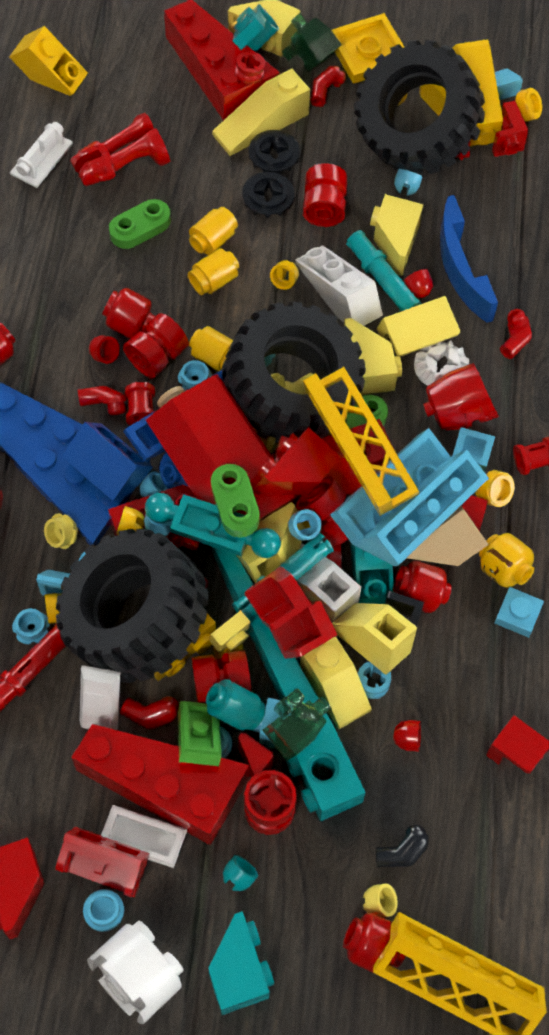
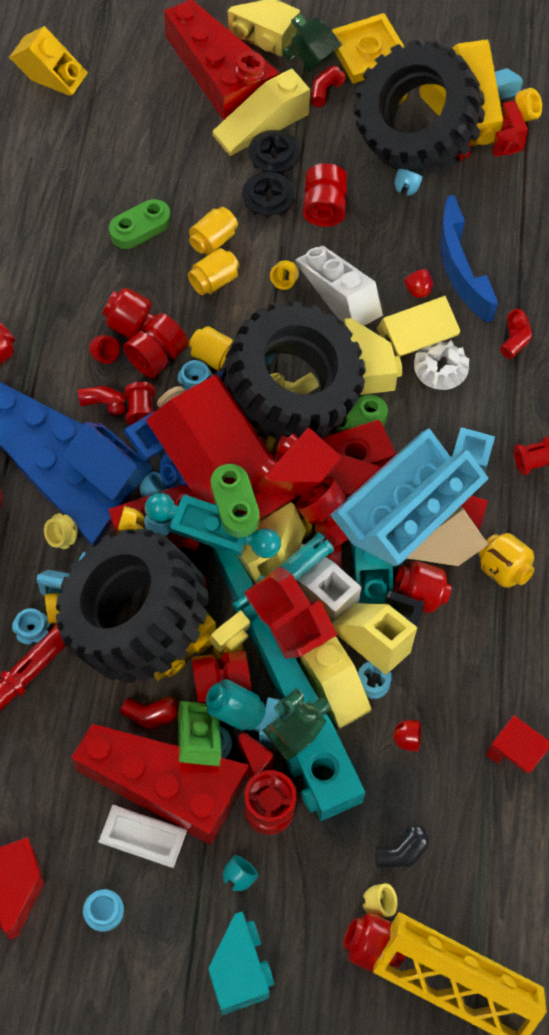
(42, 155): white hinge -> none
(99, 162): red piece -> none
(99, 697): white tile -> none
(102, 860): red hinge -> none
(136, 971): white brick -> none
(254, 28): teal plate -> none
(301, 516): medium azure hinge -> none
(349, 446): yellow fence -> none
(375, 263): teal pin -> none
(396, 229): light yellow slope -> none
(459, 399): red helmet -> none
(497, 489): yellow tile -> none
(519, 612): medium azure plate -> none

